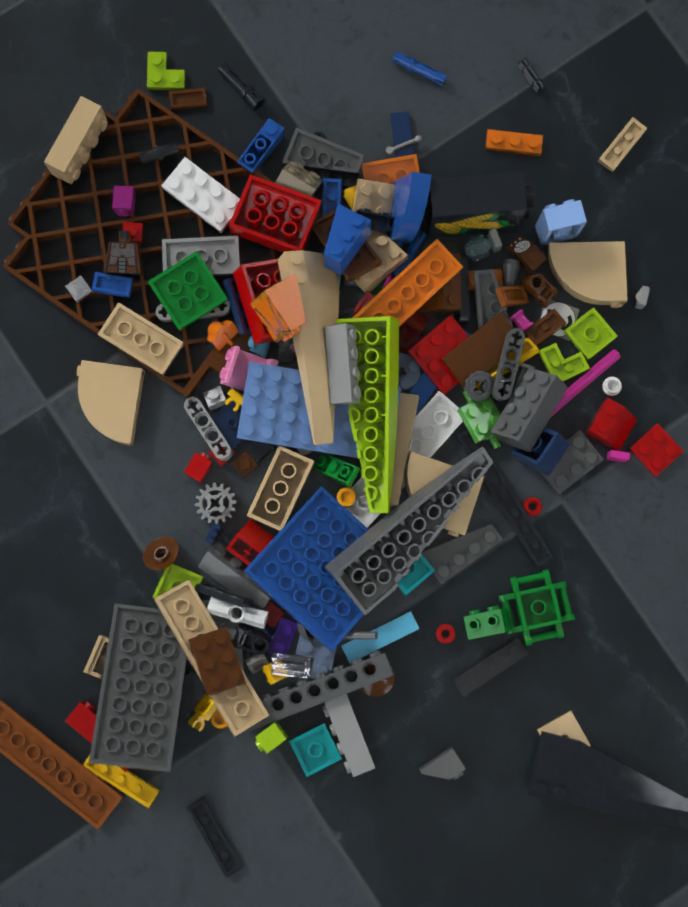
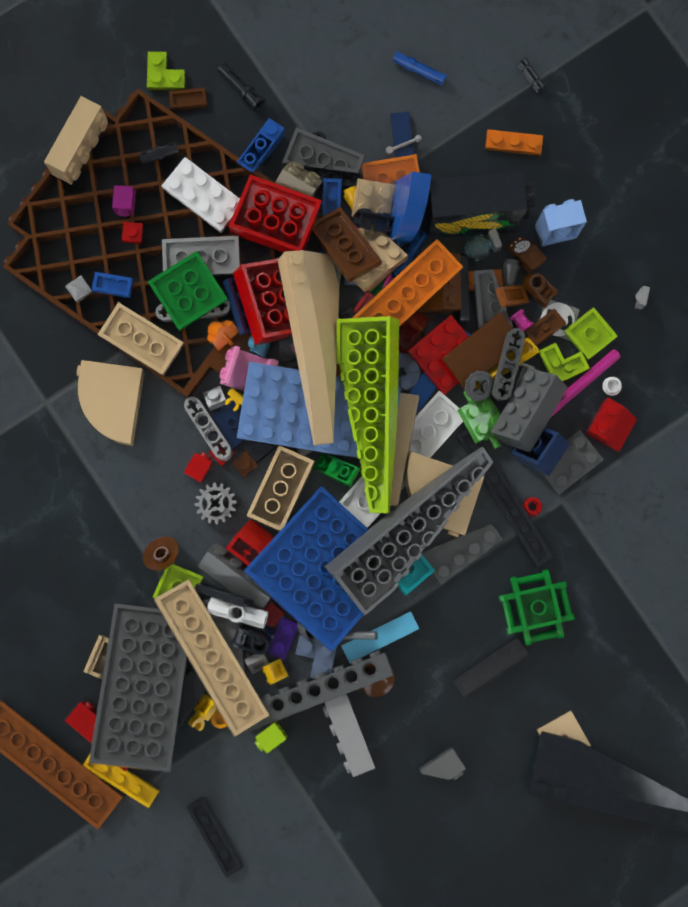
(123, 256): torso -> none
(213, 533): dark blue tile -> none
(216, 661): reddish brown plate -> none
(276, 656): clear tile -> none
(281, 309): orange slope -> none
(315, 749): teal plate -> none
(342, 364): light grey brick -> none
(345, 238): blue wedge -> none
(346, 497): light orange tile -> none
(450, 629): red plate -> none
(486, 623): green brick -> none
(591, 271): tan brick -> none
(618, 456): dark pink tile -> none
(622, 144): tan plate -> none
(656, 450): red plate -> none

